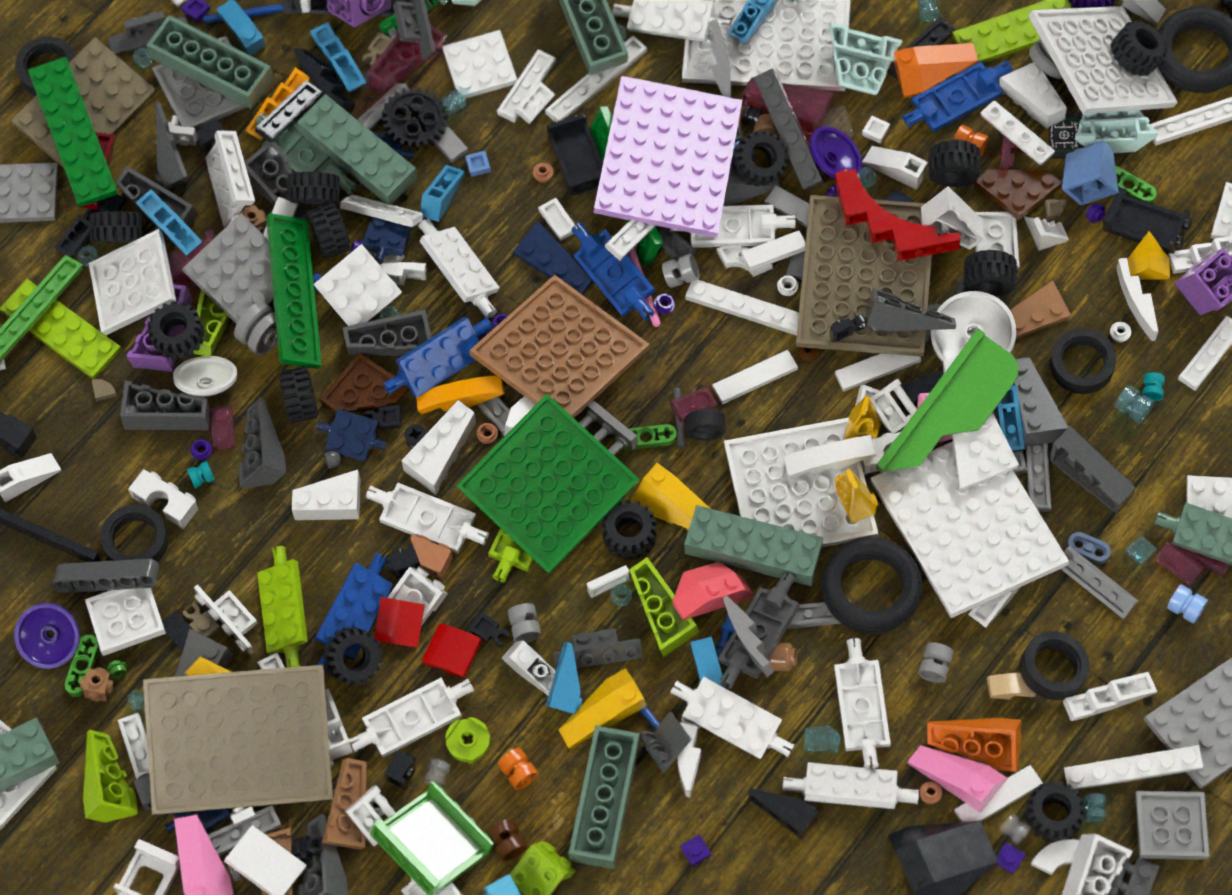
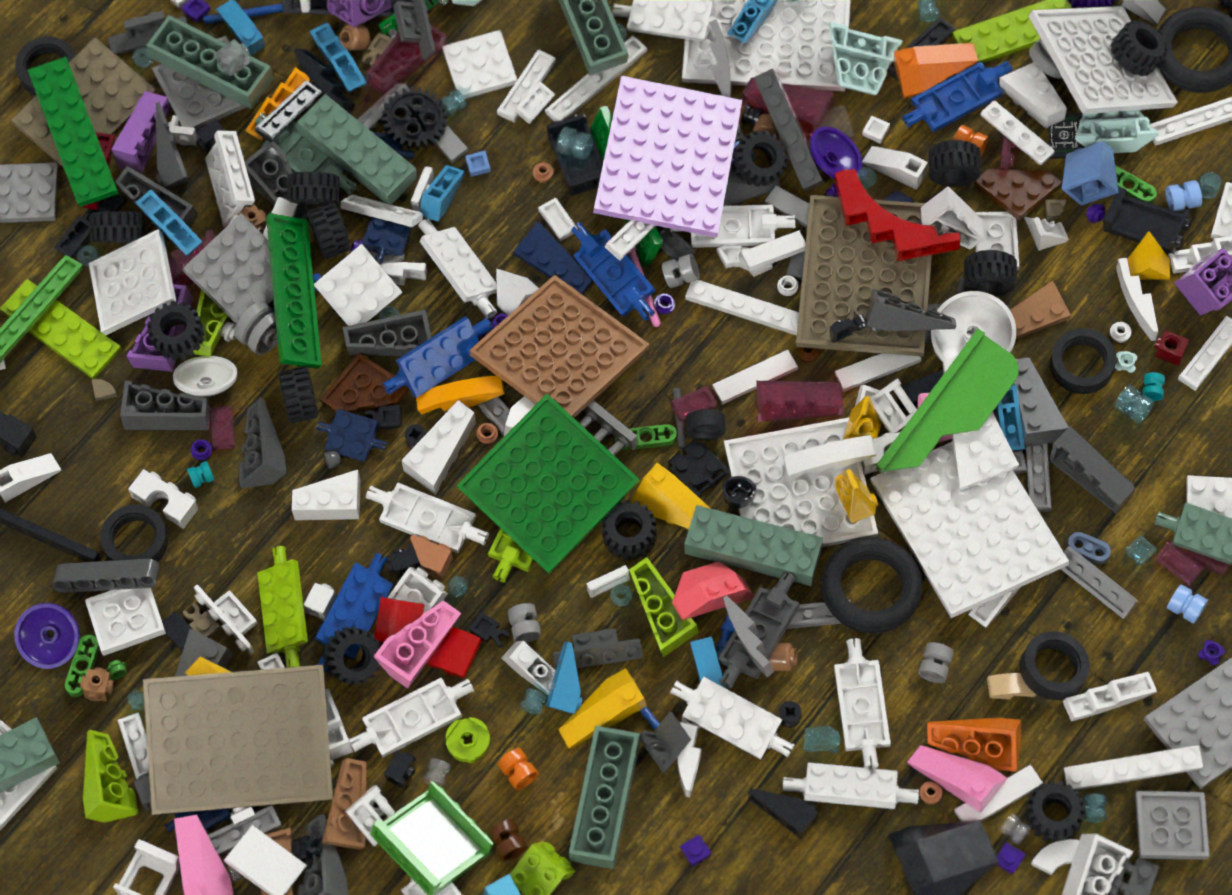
(139, 133): none -> medium lavender wedge
(228, 331): none -> white plate
(233, 57): none -> clear brick
(319, 600): none -> white brick
(354, 38): none -> medium nougat head
(411, 648): none -> bright pink wedge
(424, 182): none -> white plate
(458, 586): none -> clear light blue plate
(512, 290): none -> white slope
(533, 701): none -> clear light blue wheel
(576, 144): none -> clear light blue wheel
(697, 467): none -> black plate
(739, 496): none -> black helmet
(790, 719): none -> black wheel
(797, 400): none -> clear pink wedge
(1125, 356): none -> light aqua plate
(1171, 355): none -> dark red brick
(1186, 195): none -> light blue wheel
(1207, 180): none -> clear light blue wheel
(1211, 646): none -> dark purple plate

